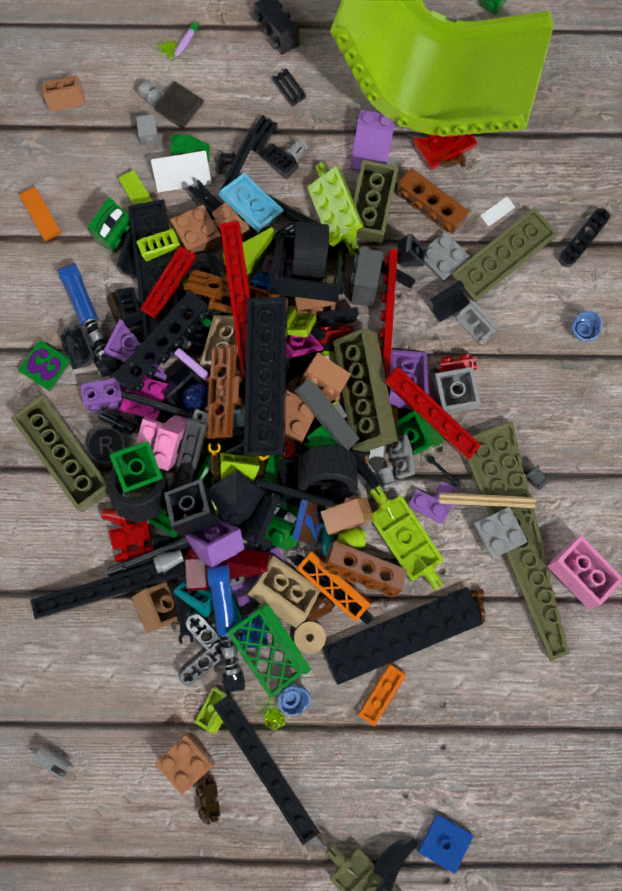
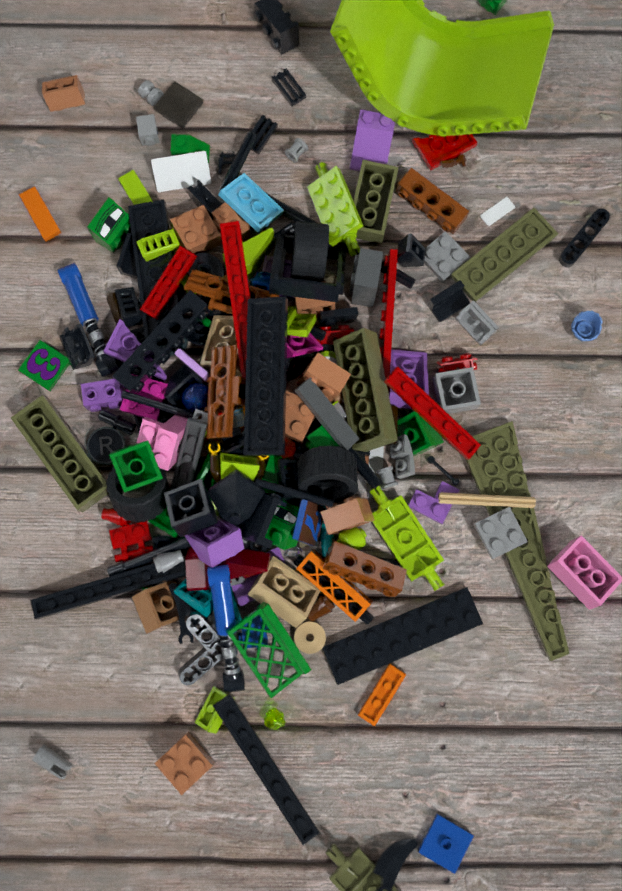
(168, 48): clear neon green tile -> none
(187, 37): lavender piece -> none
(208, 809): dark brown hinge -> none
(284, 172): black slope -> none
(293, 699): medium blue hair -> none
(480, 594): reddish brown piece -> none
(538, 477): dark grey bush -> none

